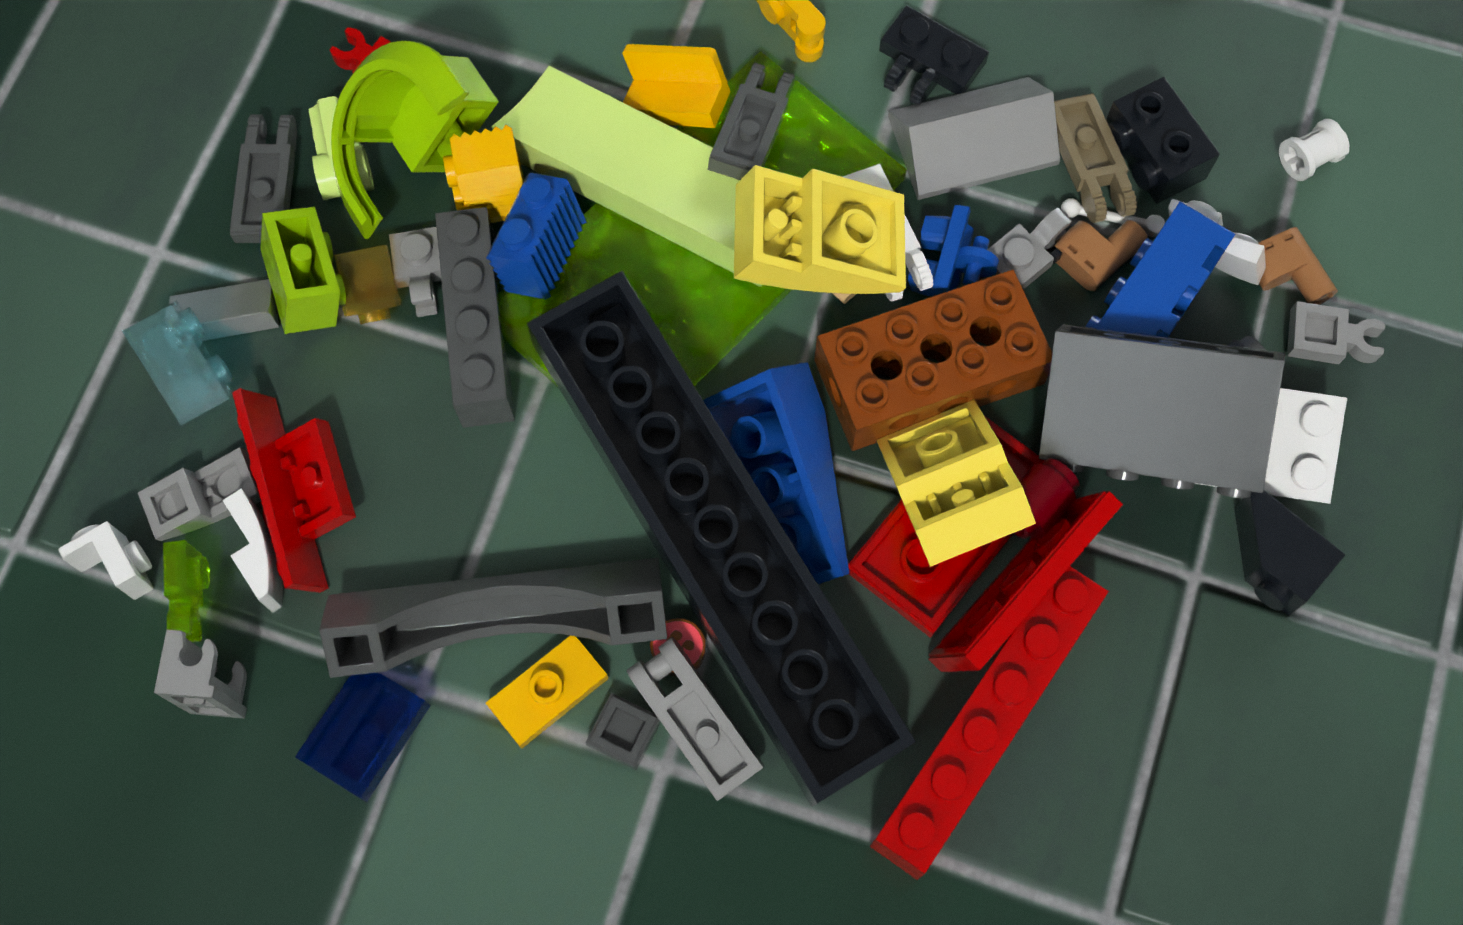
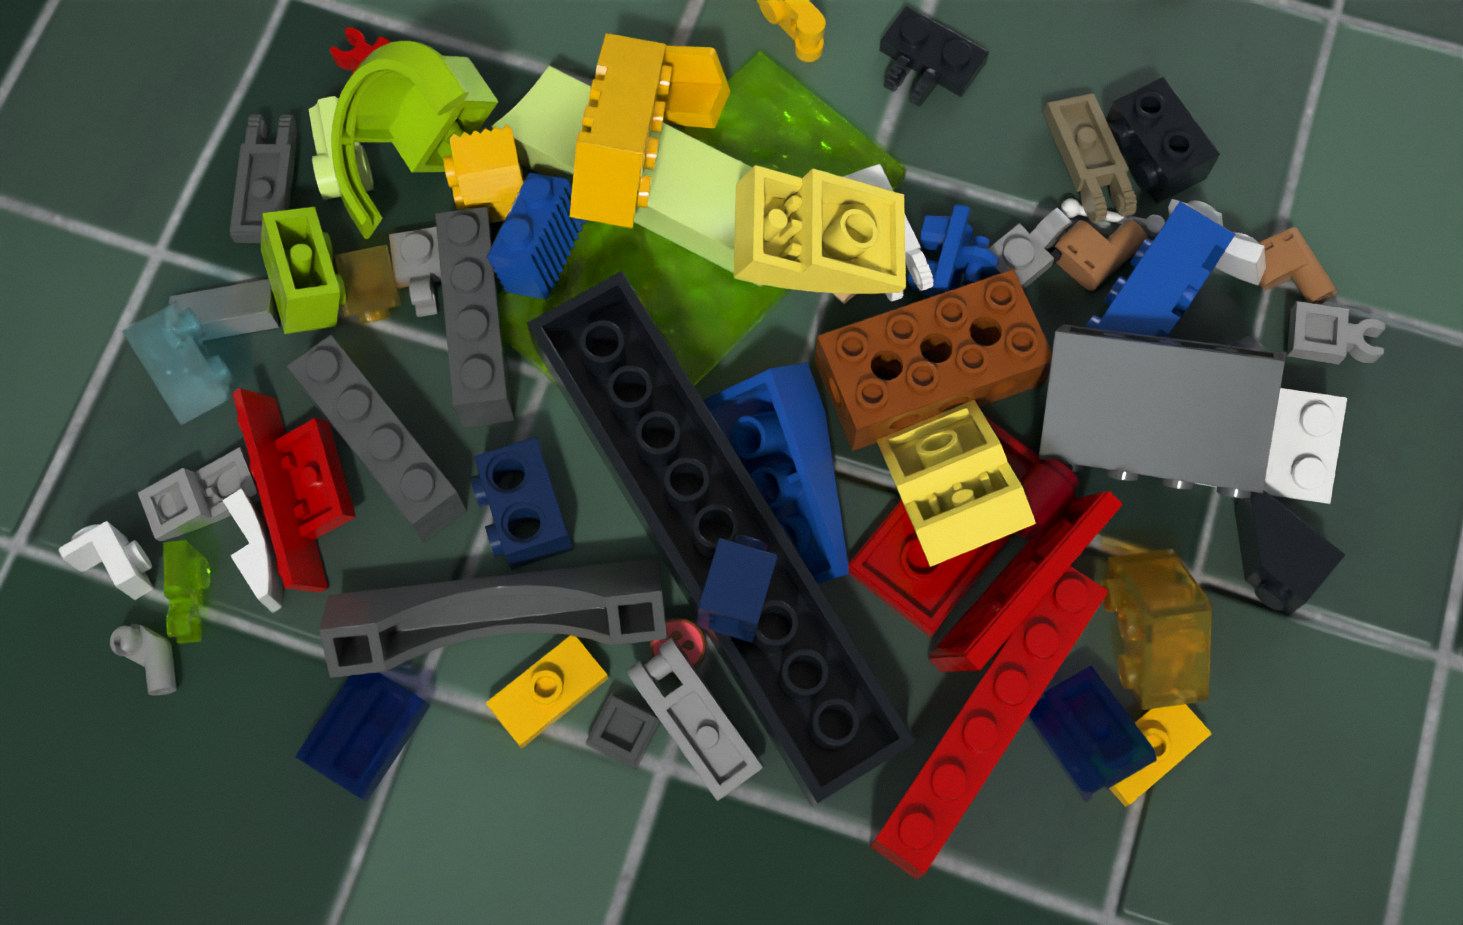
(151, 652): none -> light grey arm
(189, 680): light grey hinge -> none
(377, 438): none -> dark grey arch
(529, 501): none -> dark blue brick
(617, 131): none -> yellow wedge
(736, 587): none -> dark blue brick
(750, 125): dark grey hinge -> none
(977, 136): light grey slope -> none
(1090, 733): none -> clear blue plate
(1163, 627): none -> clear yellow brick
(1173, 735): none -> yellow plate
(1305, 154): white bush -> none

